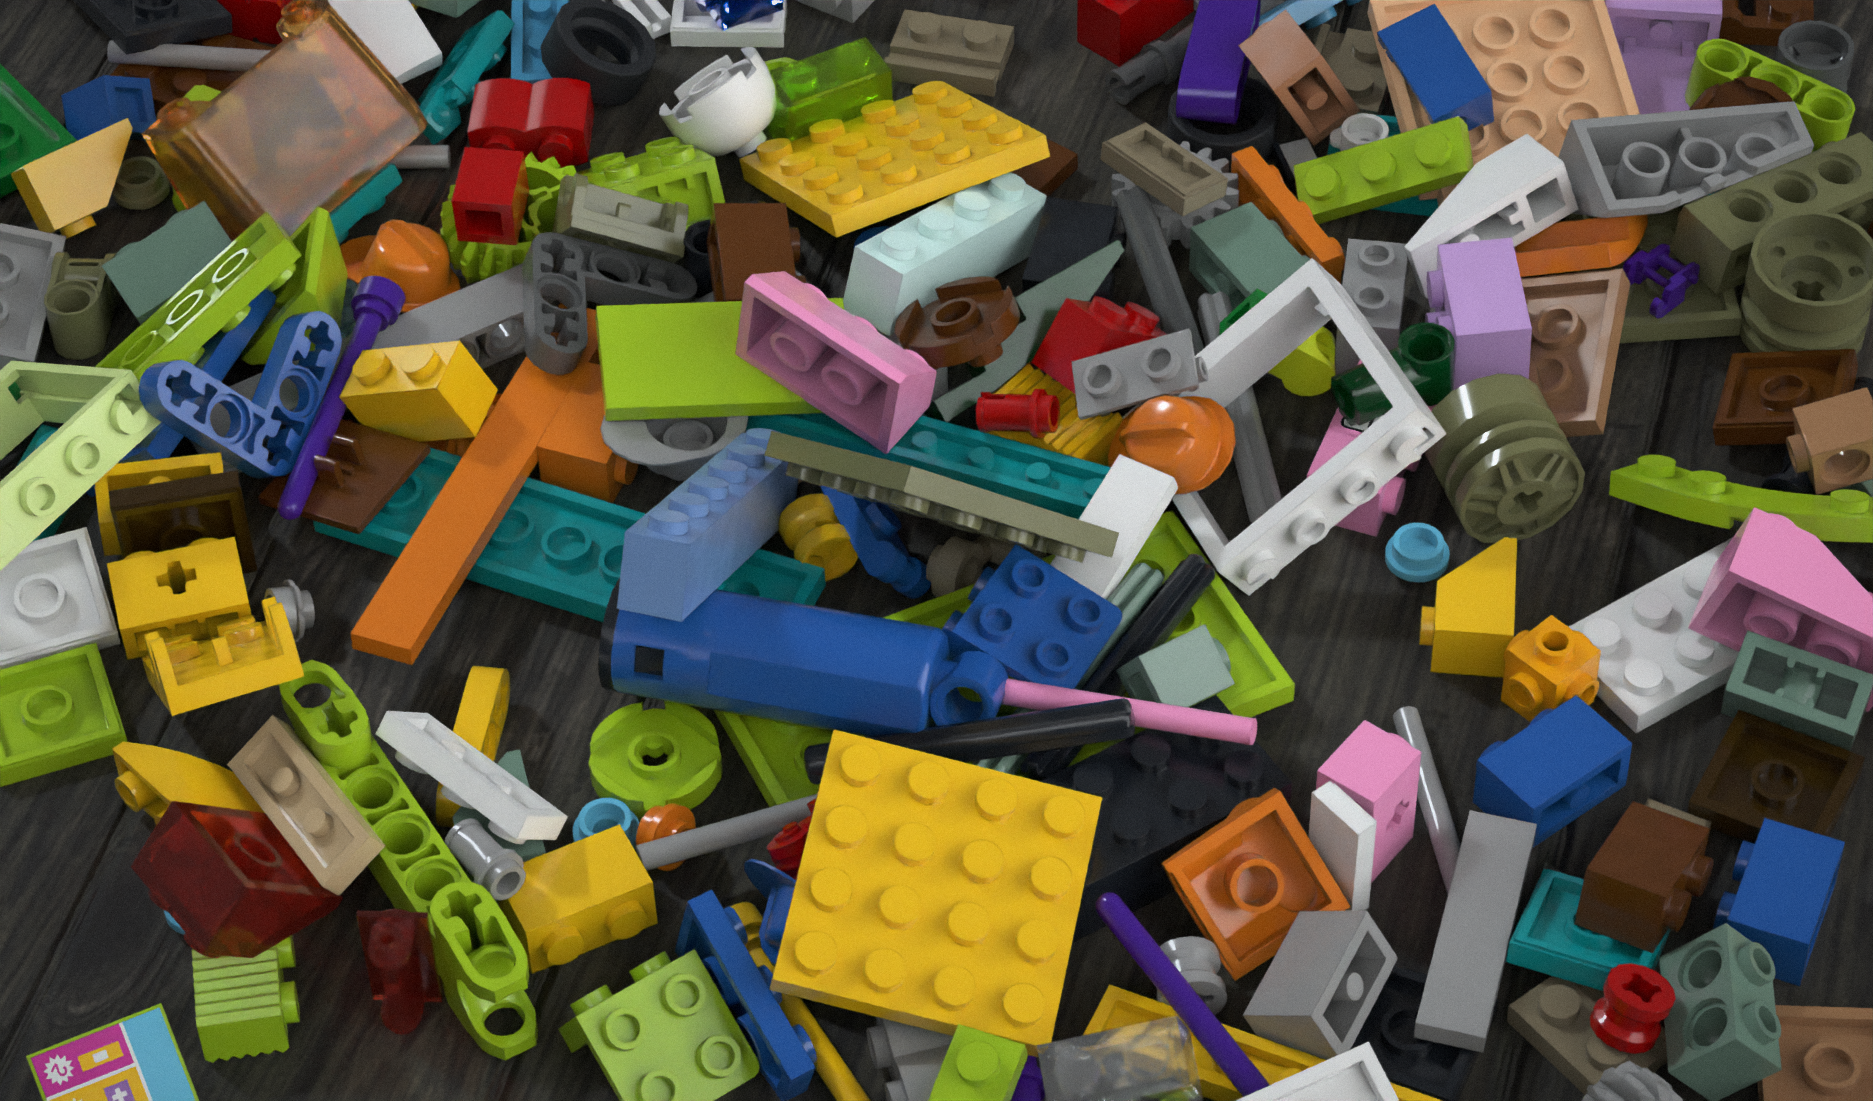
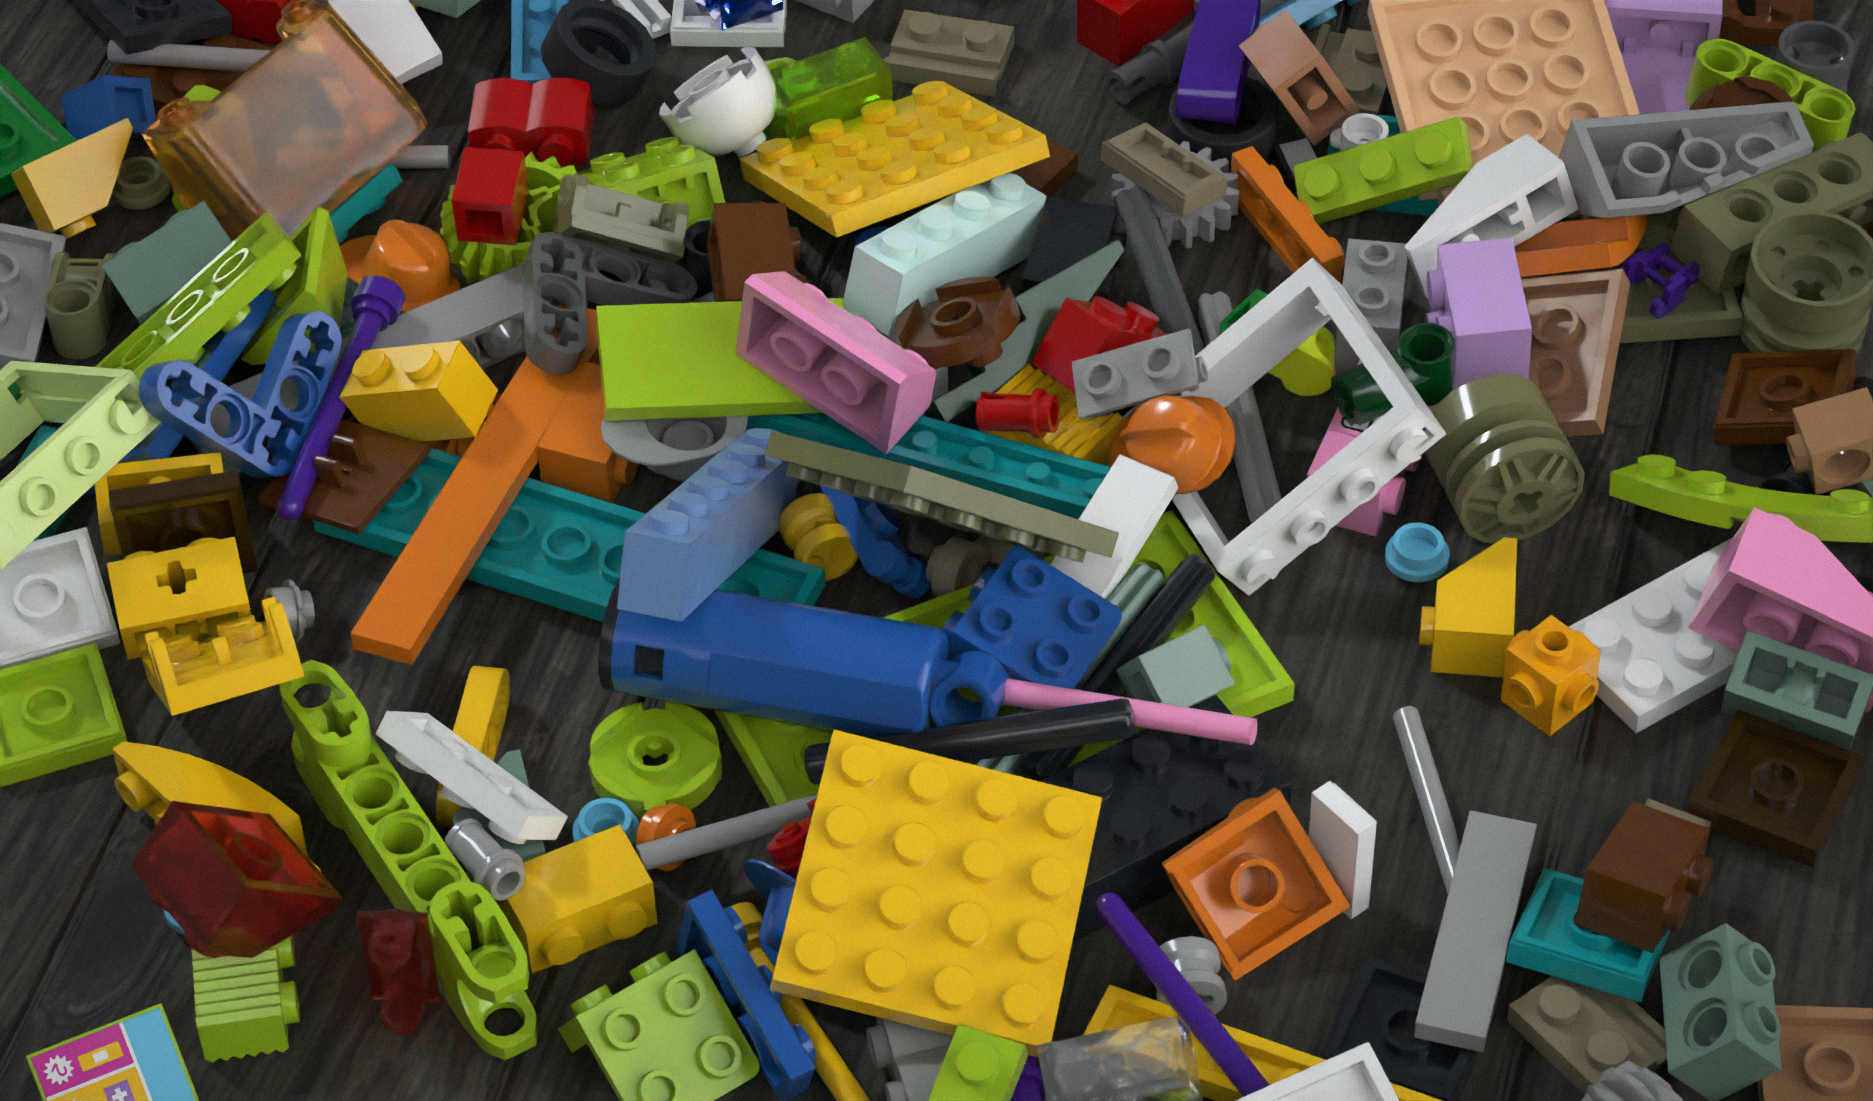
(306, 805): tan plate -> none
(456, 79): teal hinge -> none
(1241, 254): sand green brick -> none
(1322, 982): light grey brick -> none
(1383, 779): bright pink brick -> none
(1438, 68): blue hinge -> none
(1553, 768): blue brick -> none
(1632, 1008): red wheel -> none
(1783, 893): blue brick -> none

